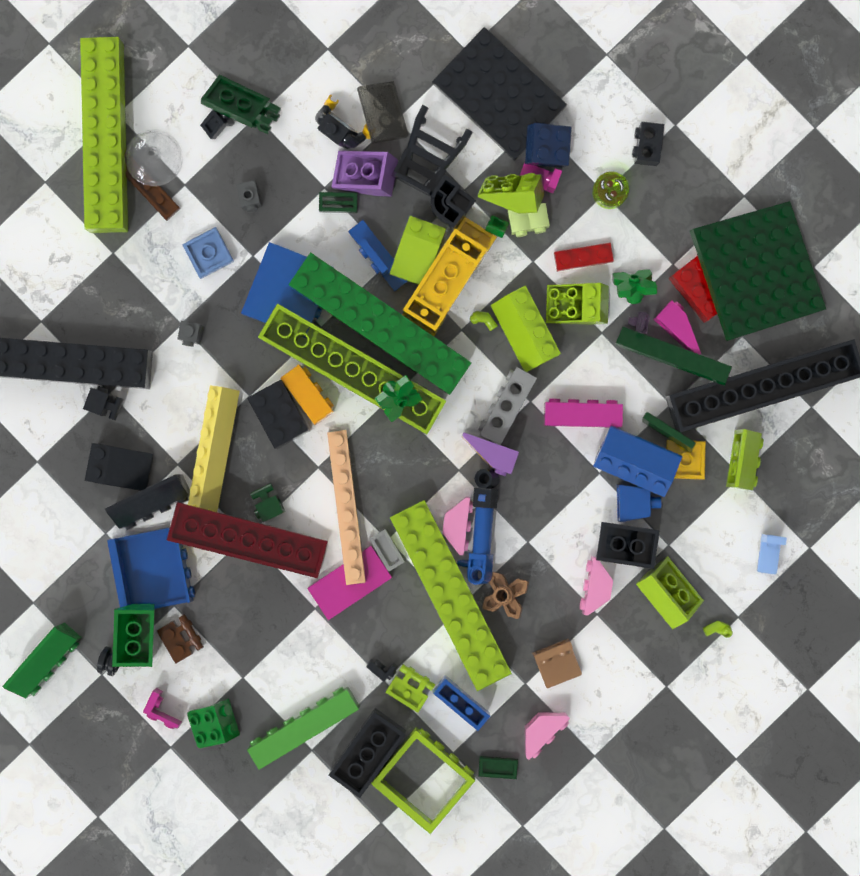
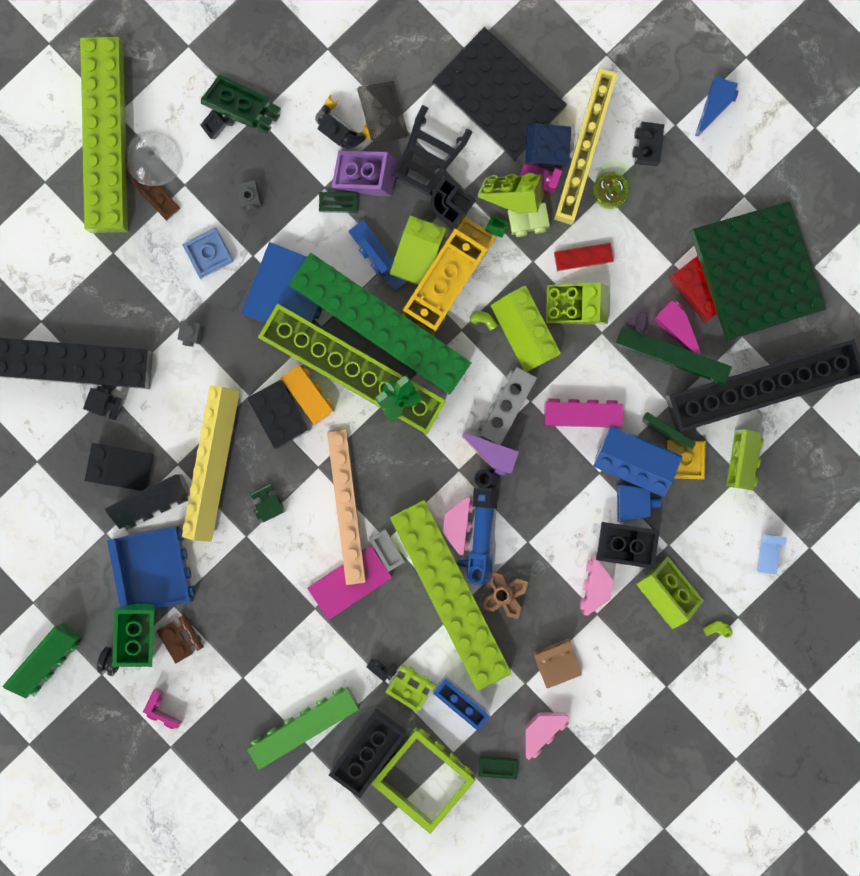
(213, 724): green bracket -> none
(246, 540): dark red plate -> none
(585, 146): none -> light yellow brick
(634, 286): green plant -> none
(719, 98): none -> blue slope

